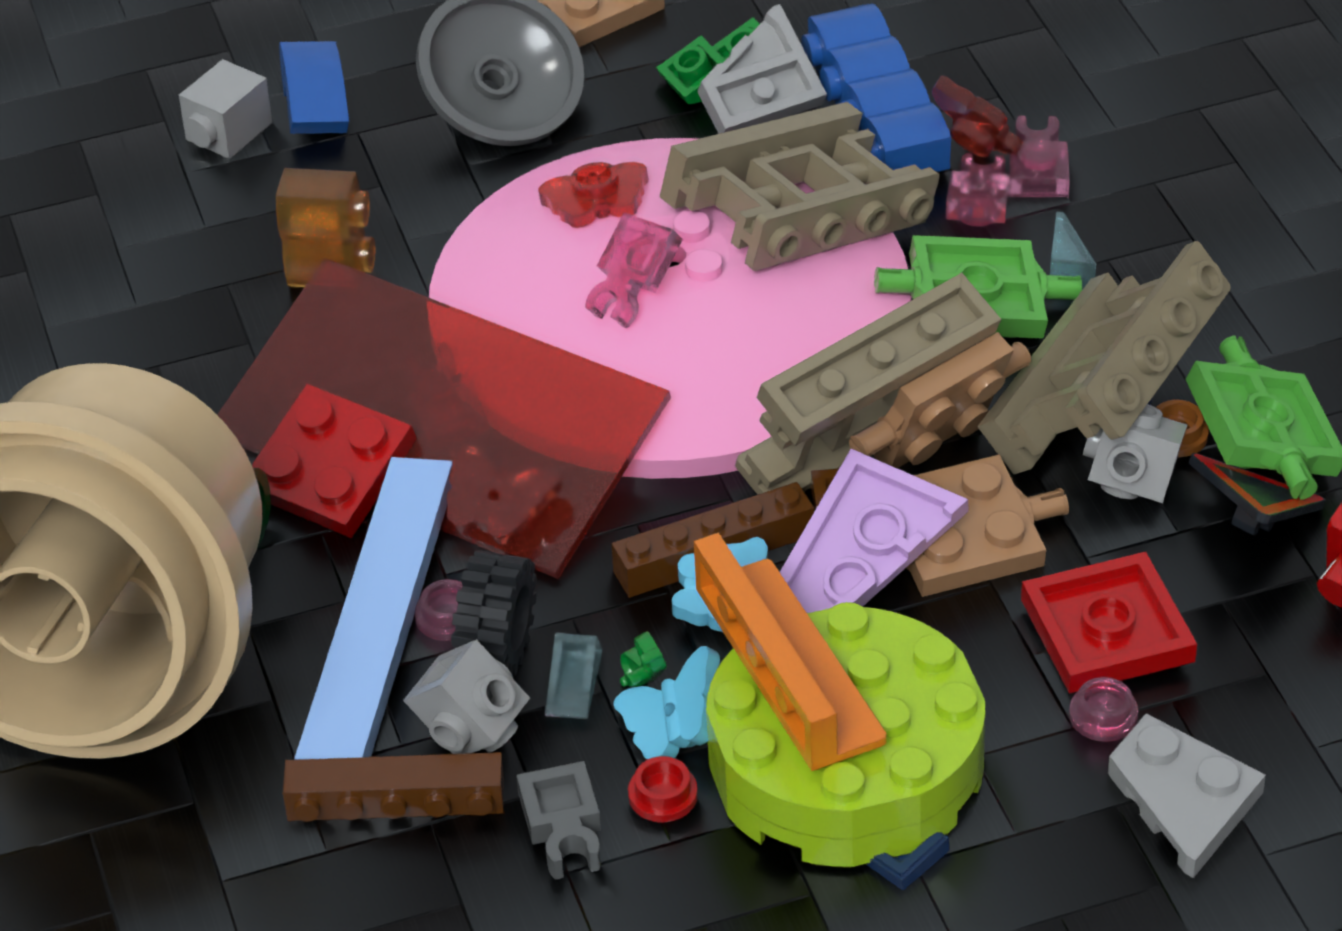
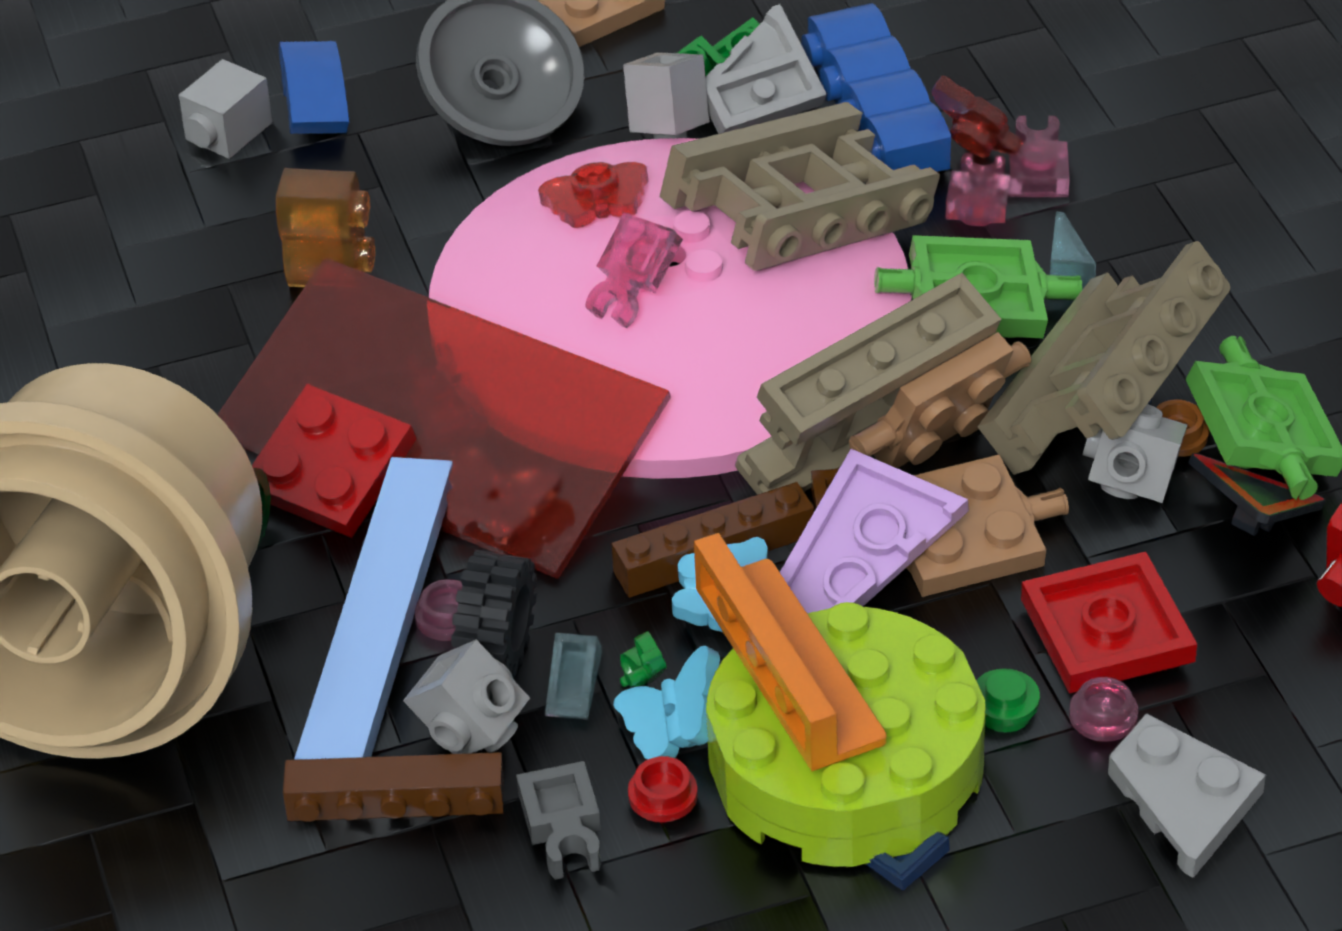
(666, 94): none -> light grey brick
(1009, 699): none -> green plate

